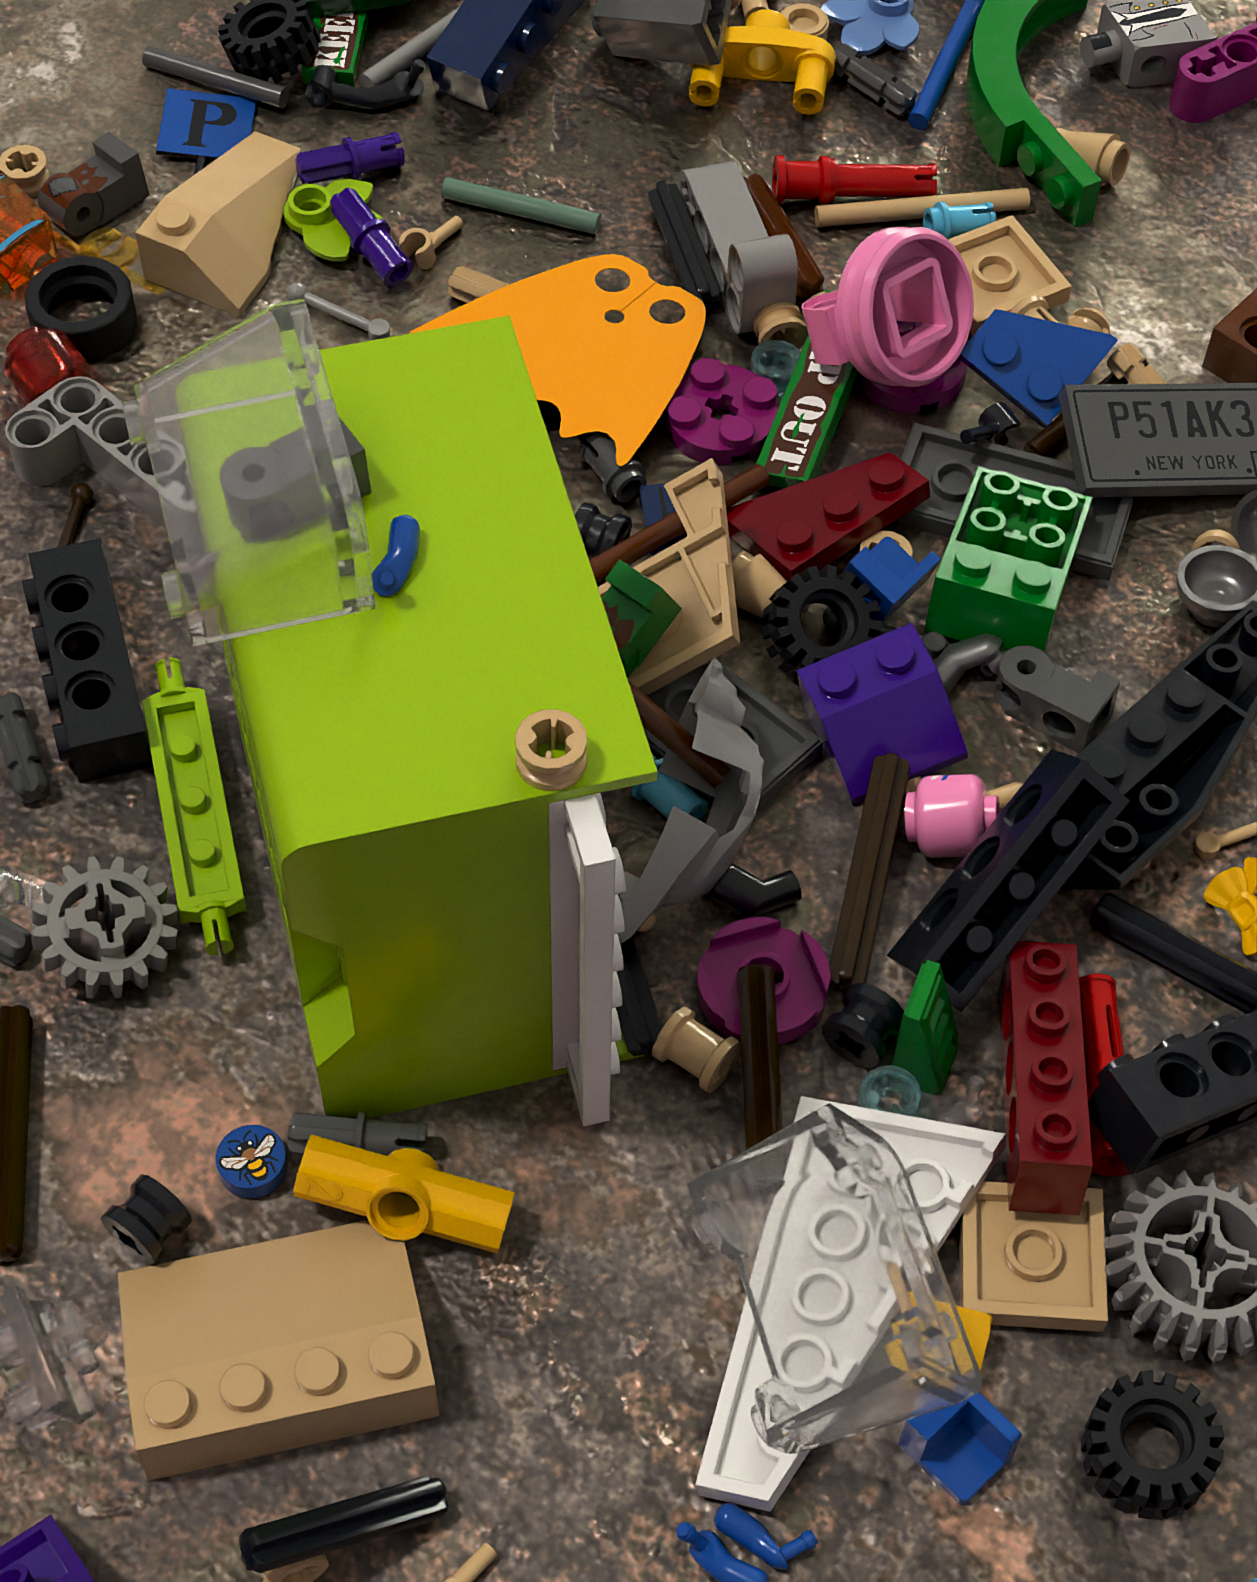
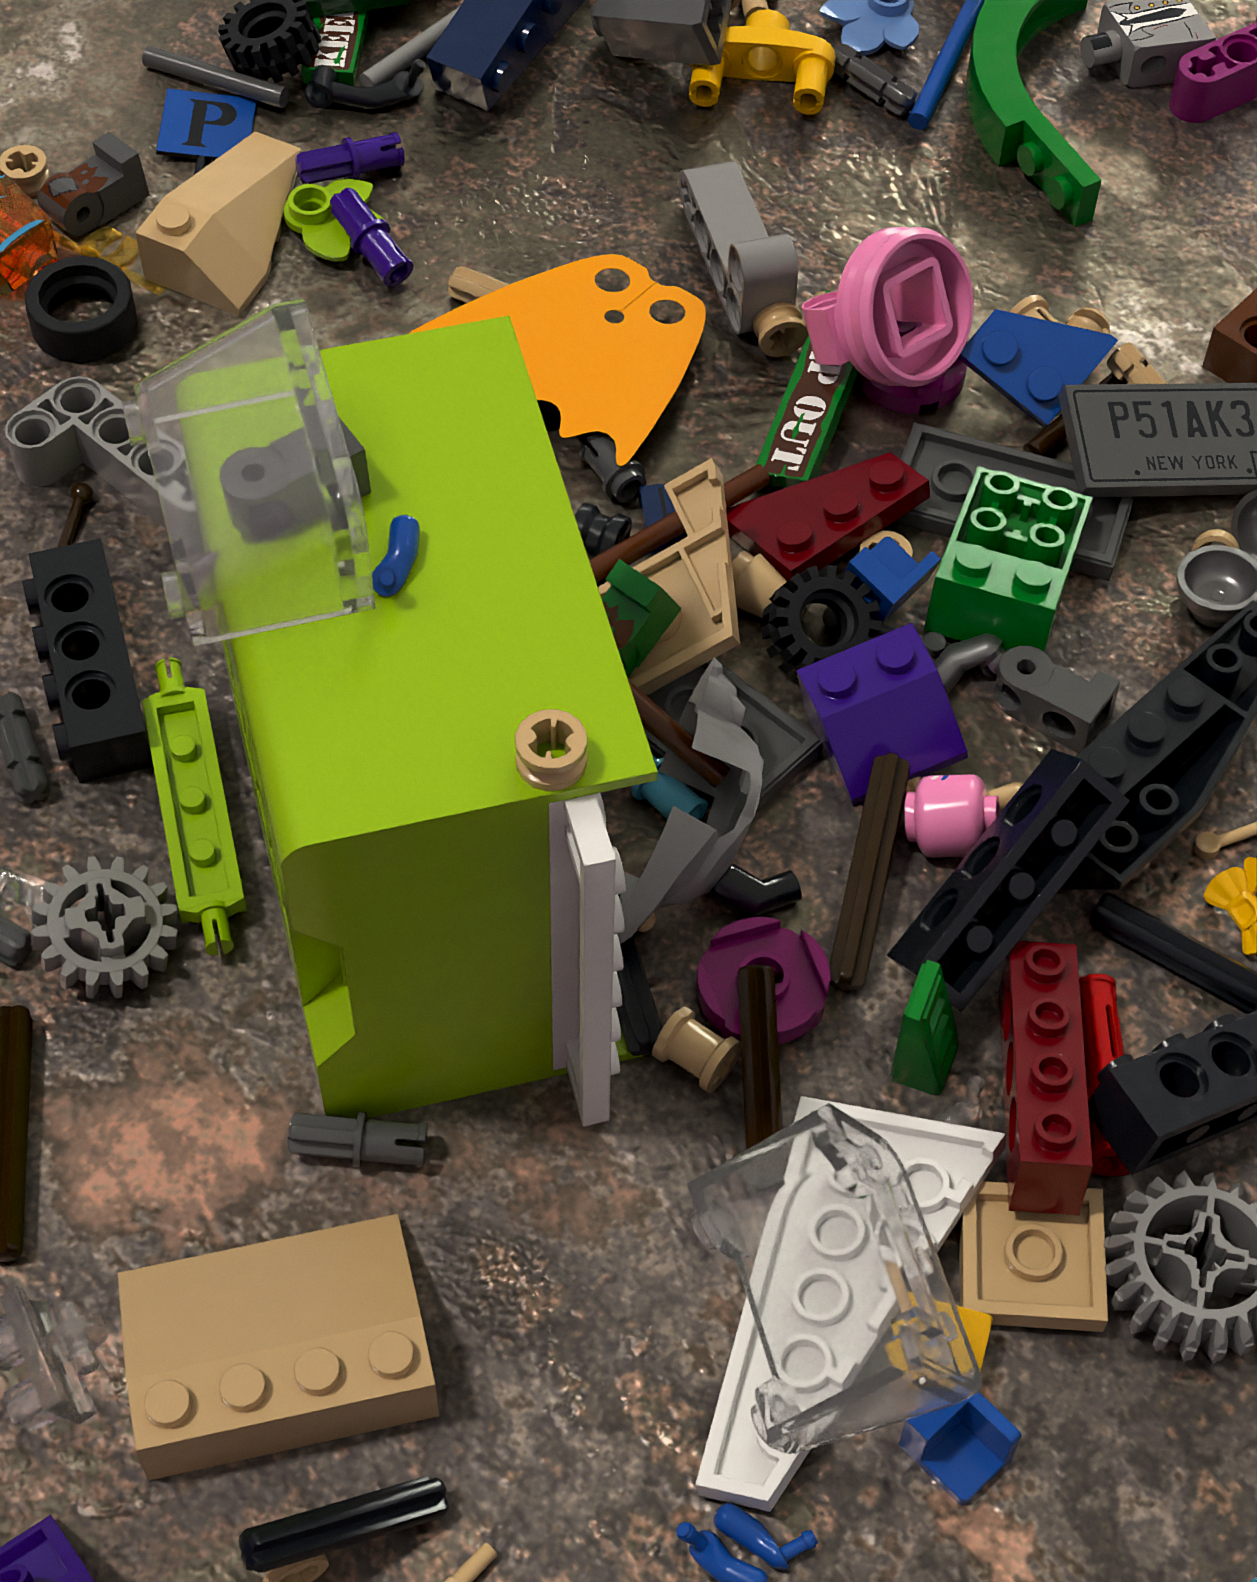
(41, 360): clear red head -> none
(146, 1219): black wheel -> none
(251, 1161): blue tile -> none
(371, 1186): yellow piece -> none
(376, 328): light grey hinge -> none
(425, 243): tan hand -> none
(521, 205): sand green bar -> none
(684, 243): black axle -> none
(728, 388): magenta plate -> none
(776, 223): reddish brown axle -> none
(778, 356): clear light blue bush -> none
(807, 19): tan tile -> none
(828, 180): red pin -> none
(863, 1025): black wheel -> none
(892, 1079): clear light blue bush -> none
(914, 207): tan bar -> none
(956, 220): medium azure pin -> none
(992, 425): black hand -> none
(1007, 268): tan plate -> none
(1102, 152): tan cone -> none
(1132, 1482): black tyre -> none

